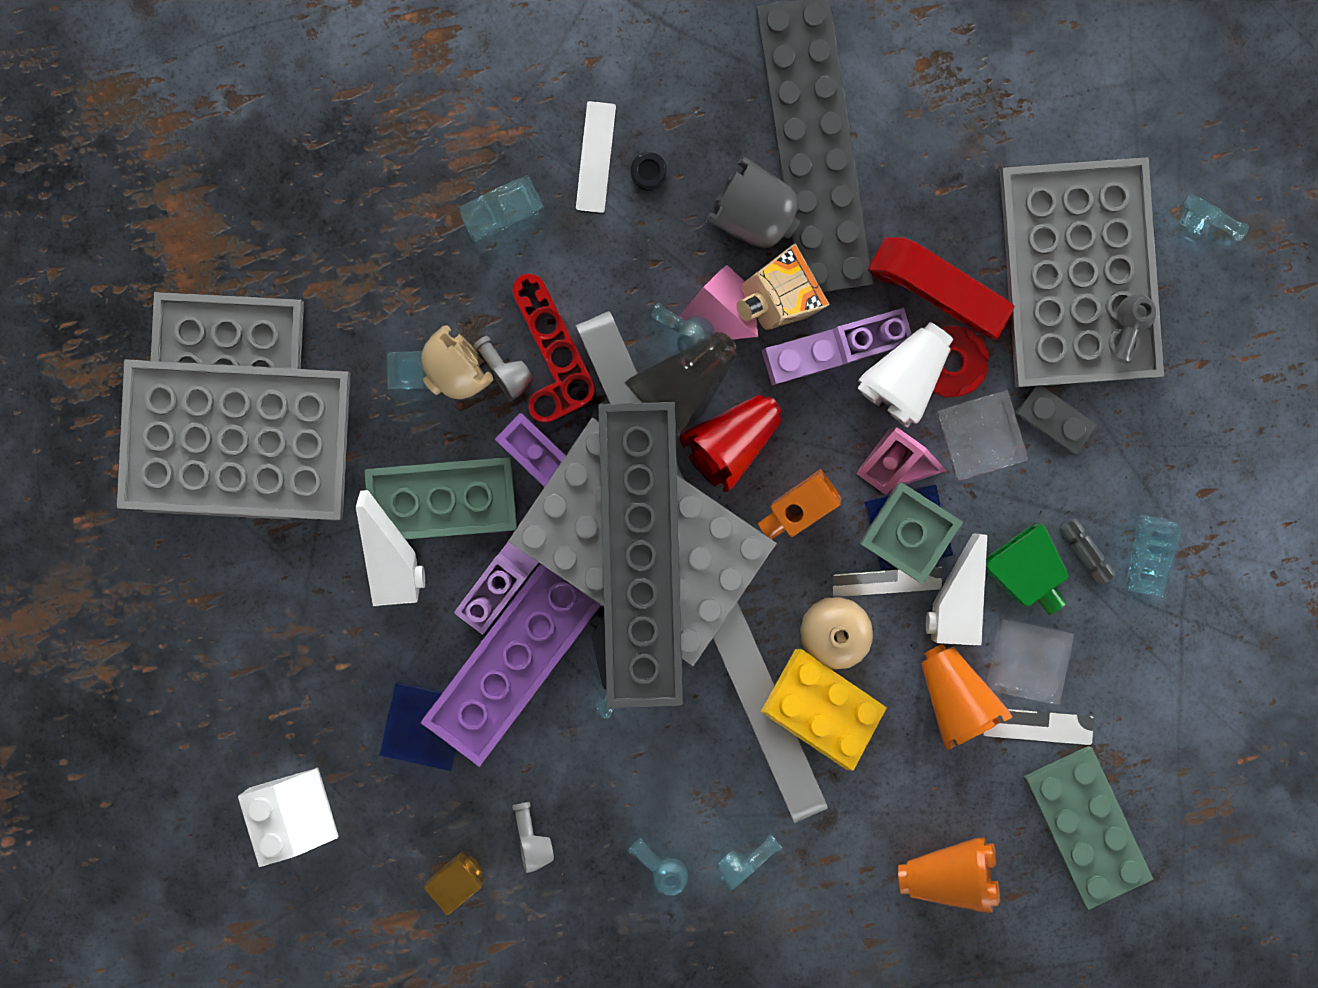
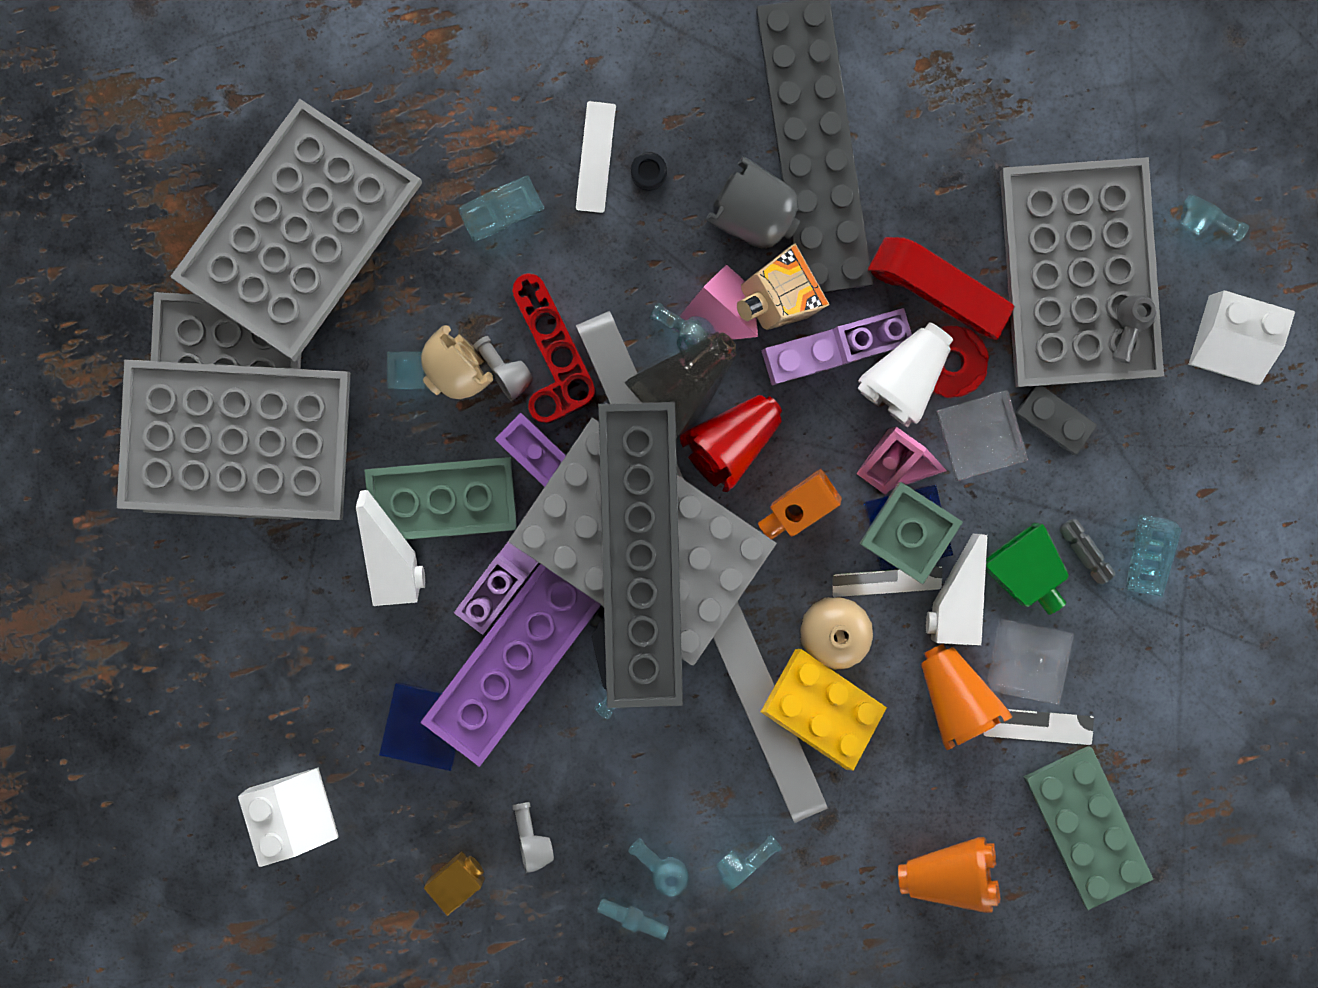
(296, 229): none -> light grey plate
(632, 919): none -> clear light blue bar
(1240, 336): none -> white slope

